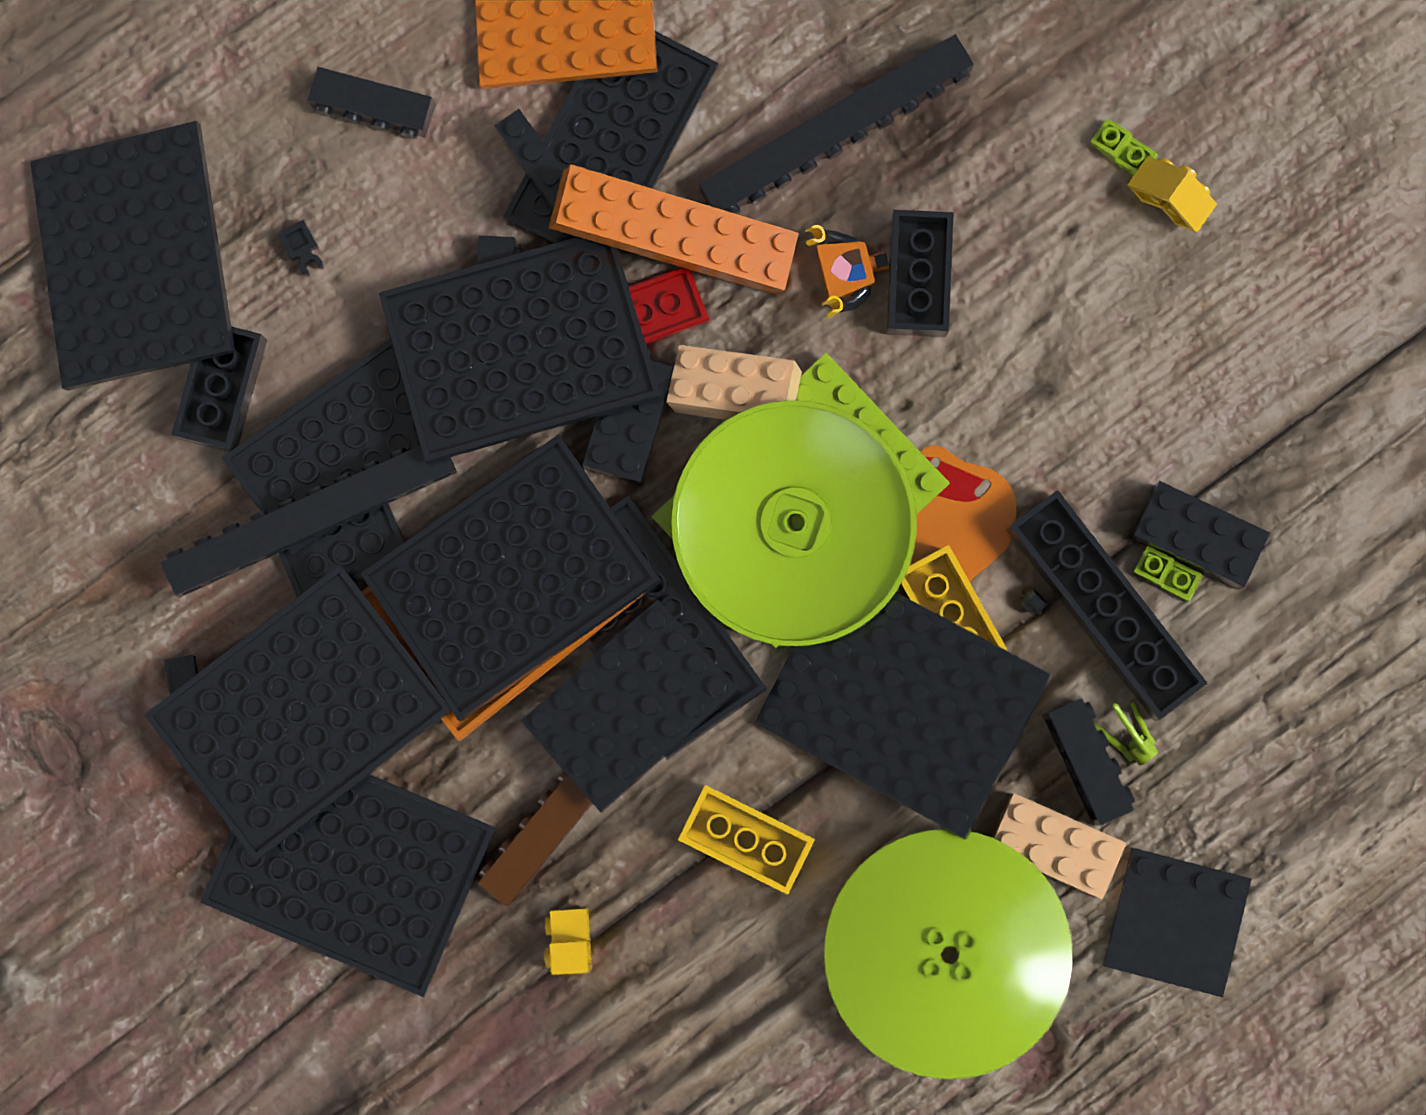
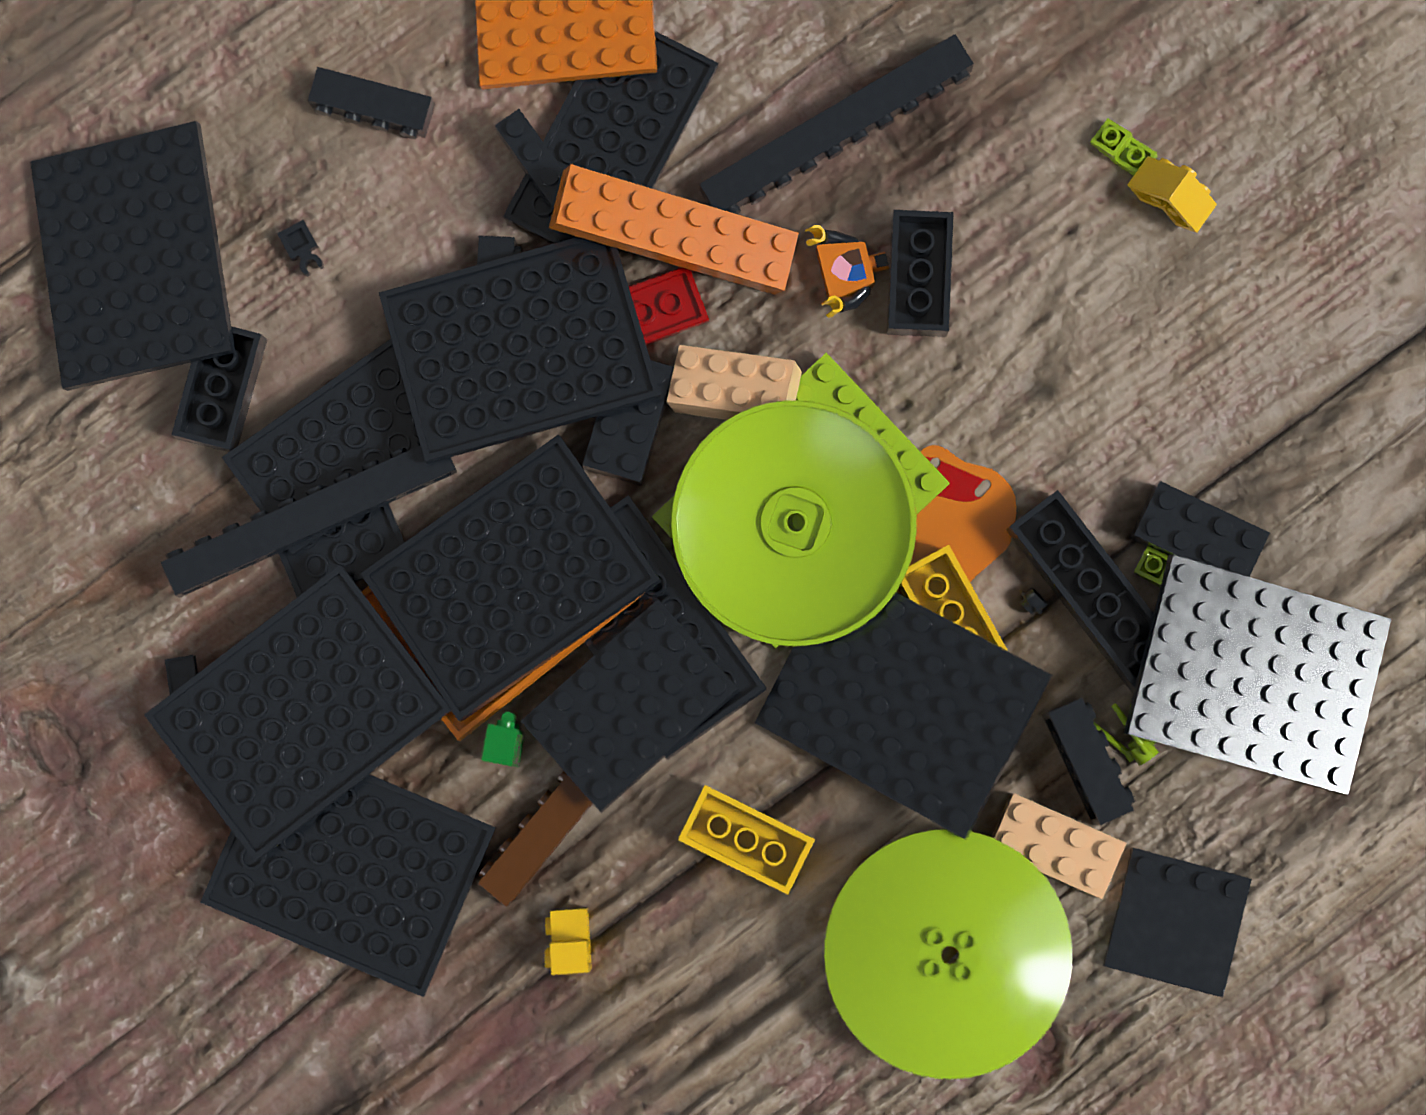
(504, 741): none -> green piece
(1257, 675): none -> plate

